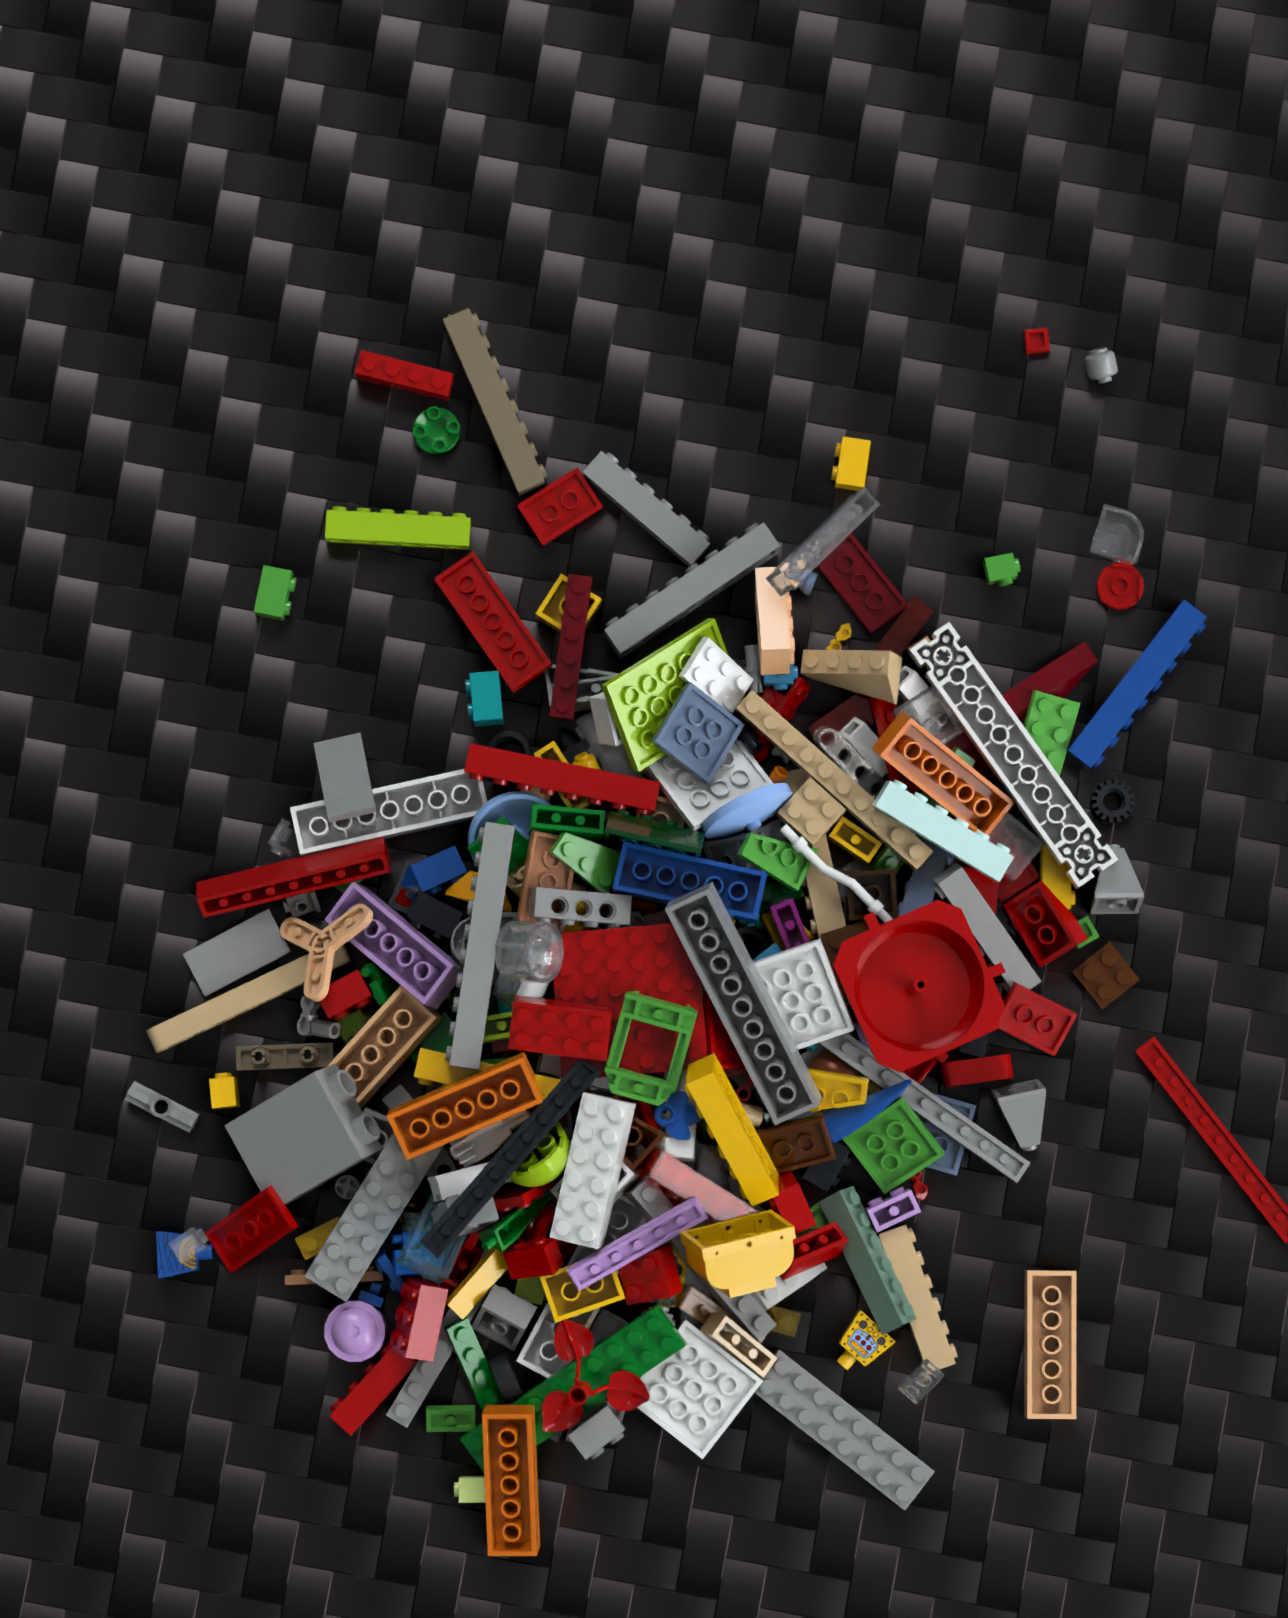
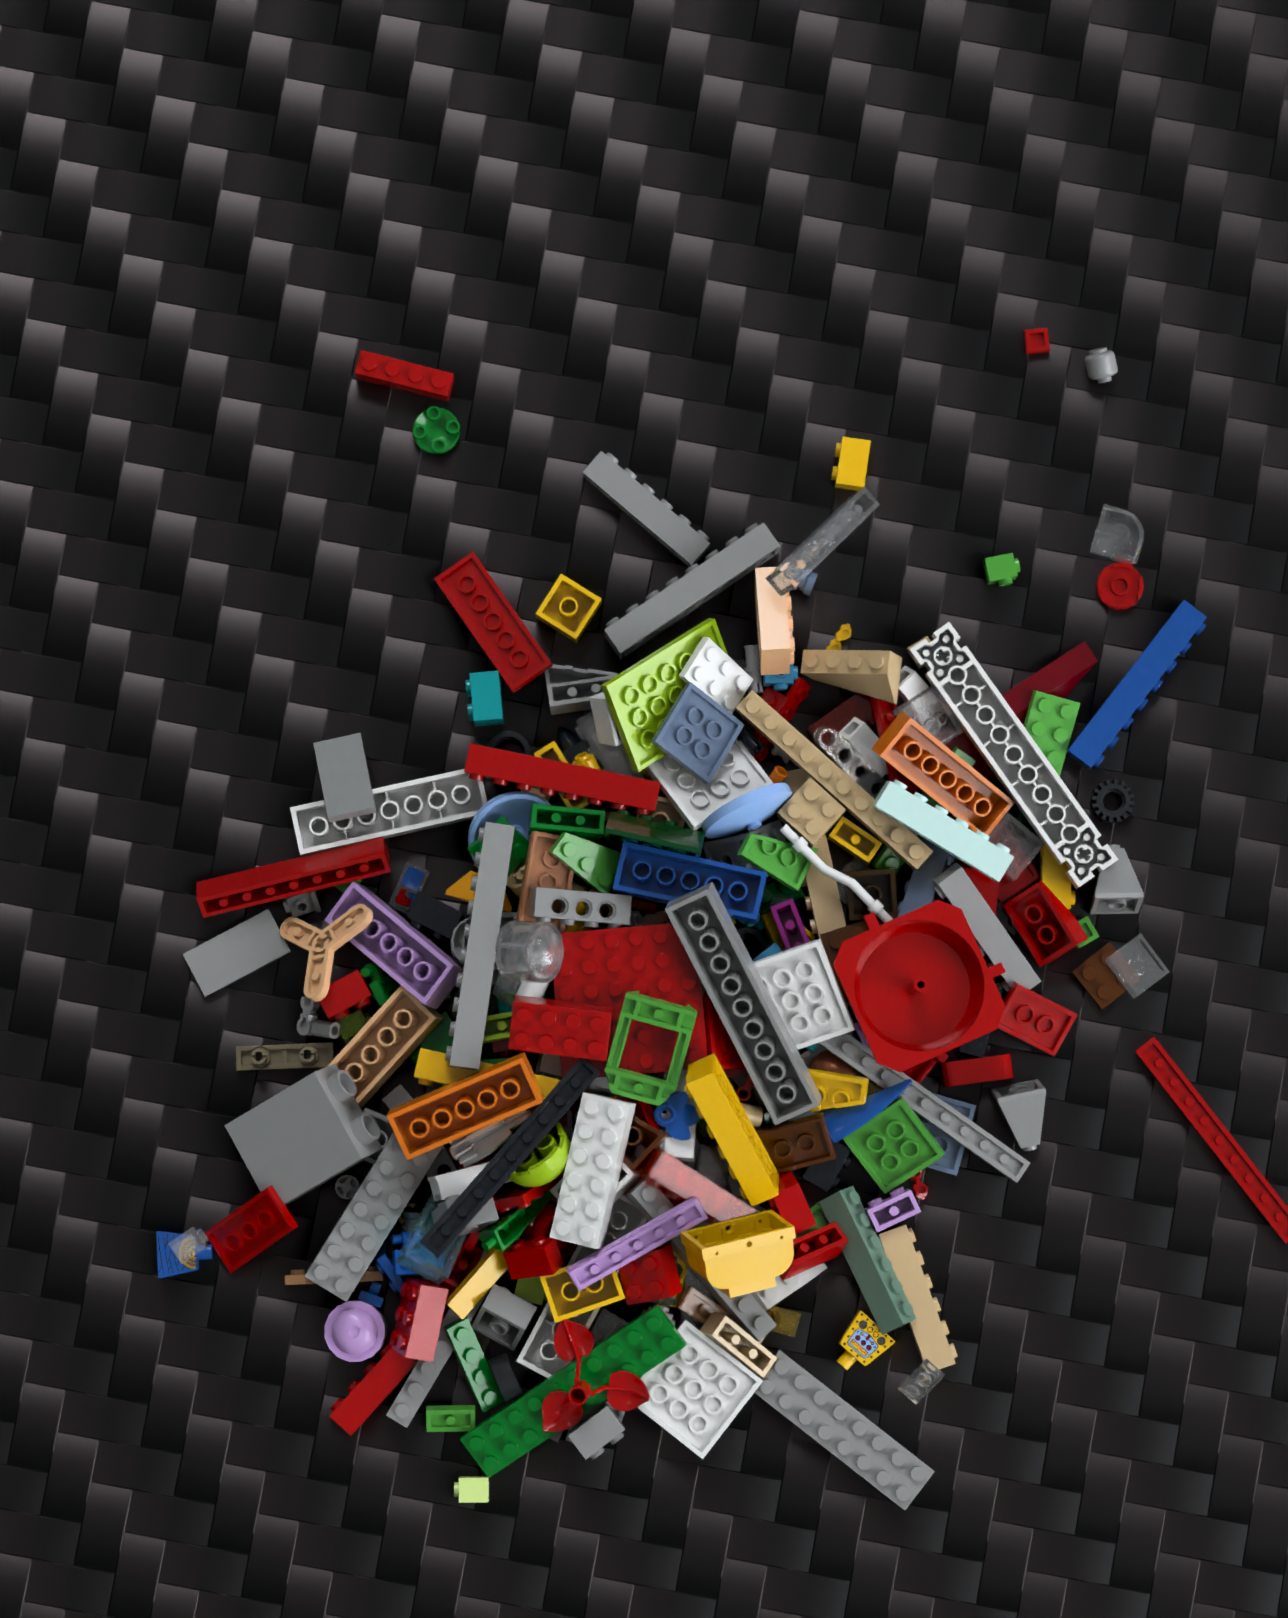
(147, 1100): light grey piece -> none
(224, 1091): yellow brick -> none
(236, 1002): tan beam -> none
(274, 593): bright green brick -> none
(281, 833): clear bracket -> none
(313, 1240): yellow plate -> none
(398, 529): lime brick -> none
(439, 870): blue brick -> none
(494, 402): dark tan brick -> none
(511, 1480): orange brick -> none
(560, 506): red plate -> none
(570, 647): dark red plate -> none
(862, 584): dark red tile -> none
(906, 627): clear red brick -> none
(1050, 1344): light nougat brick -> none
(1137, 966): none -> clear tile

